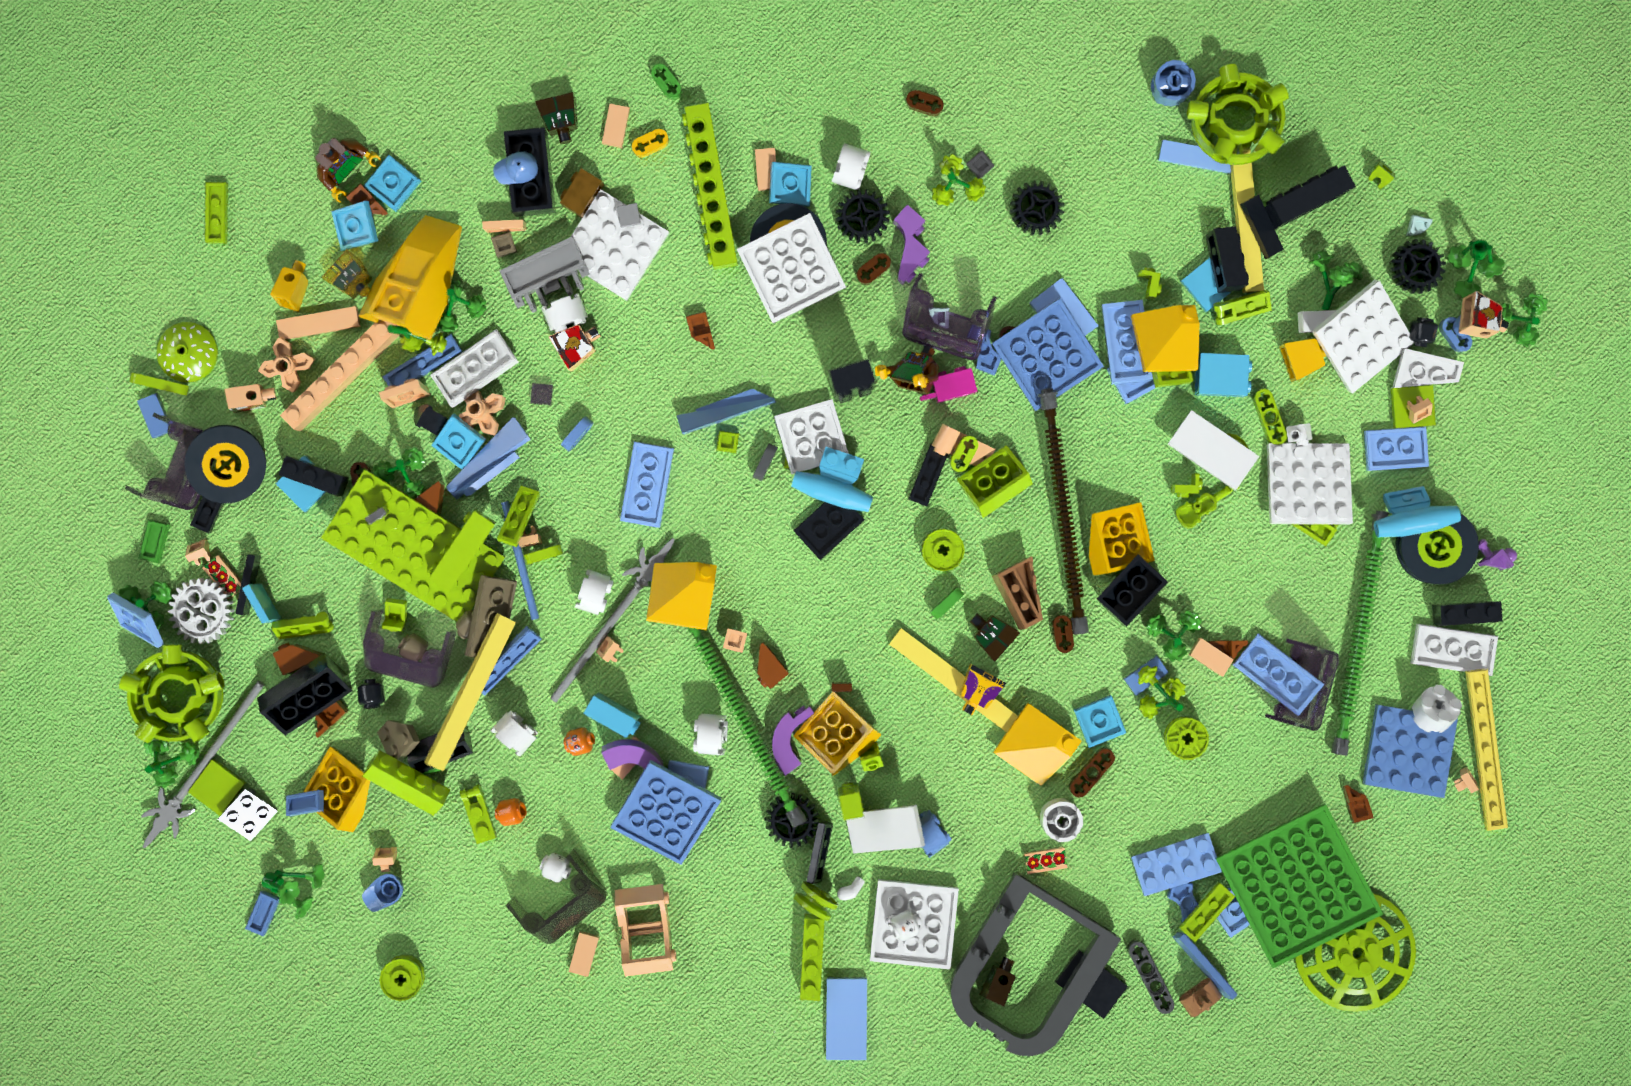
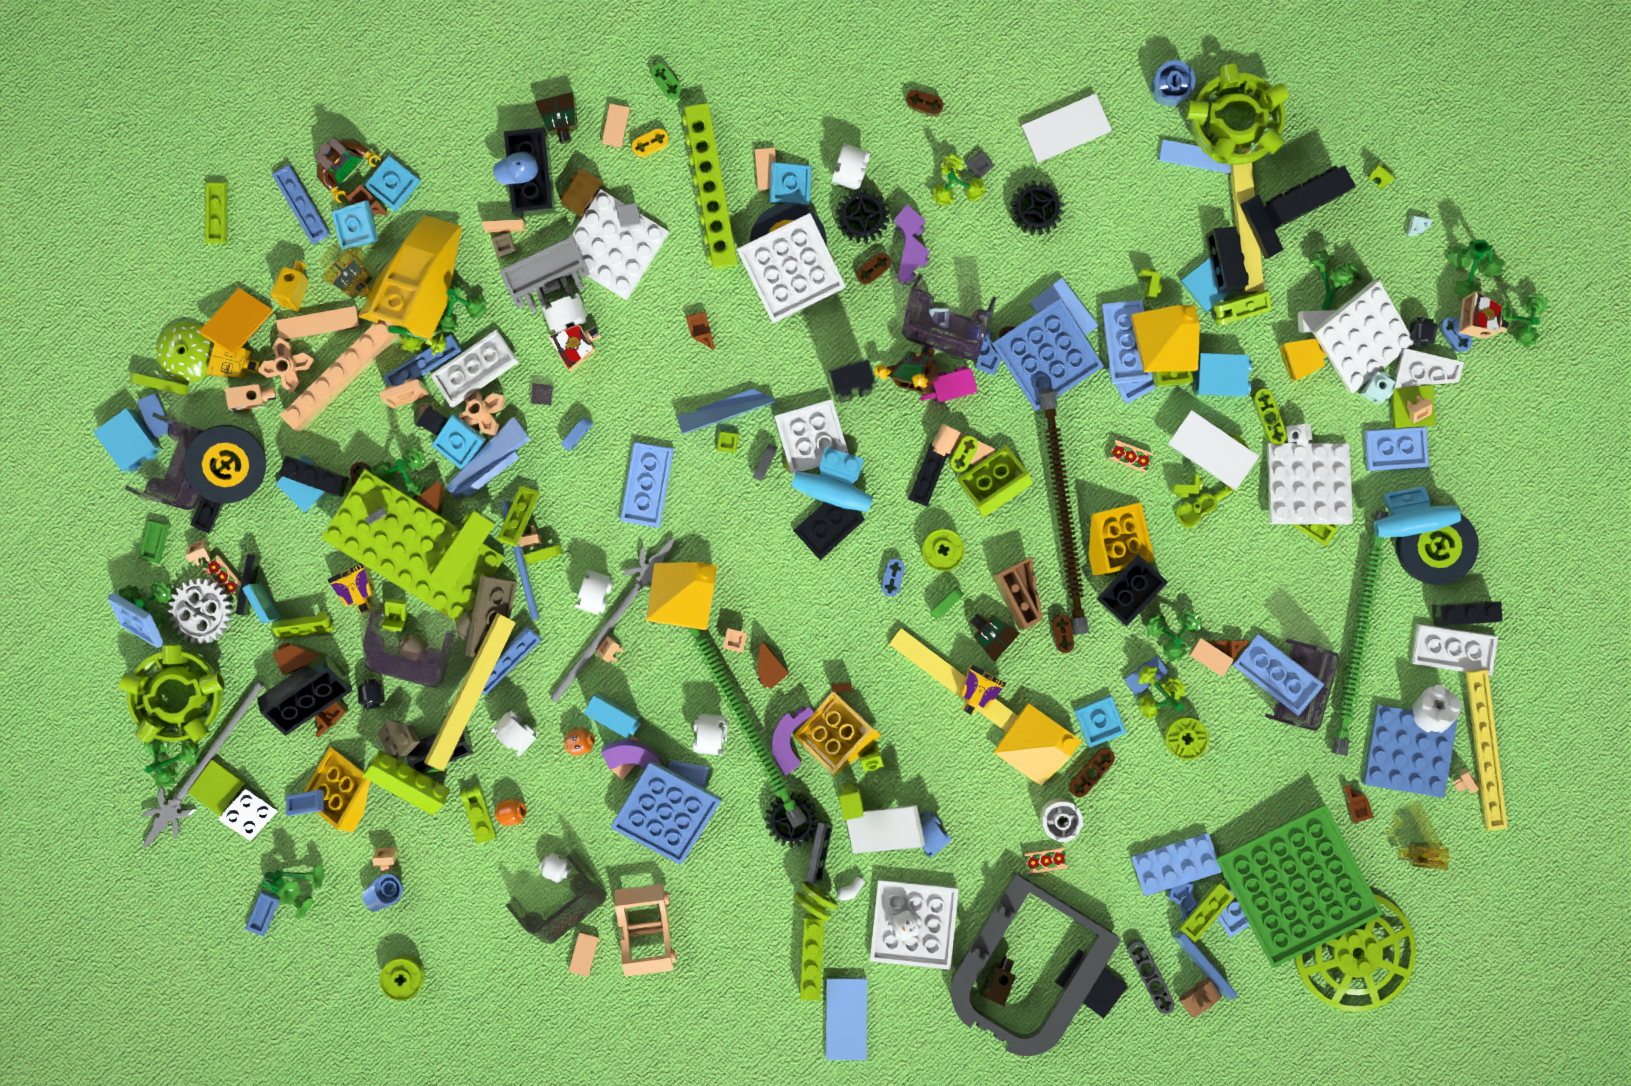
(128, 440): none -> medium azure brick
(226, 365): none -> yellow torso
(236, 321): none -> light orange tile
(301, 204): none -> medium blue tile
(354, 587): none -> torso
(897, 579): none -> medium blue beam
(1066, 128): none -> white tile
(1130, 456): none -> tile
(1378, 387): none -> light aqua brick
(1430, 277): black gear -> none
(1434, 855): none -> clear yellow torso
(1499, 559): medium lavender piece -> none

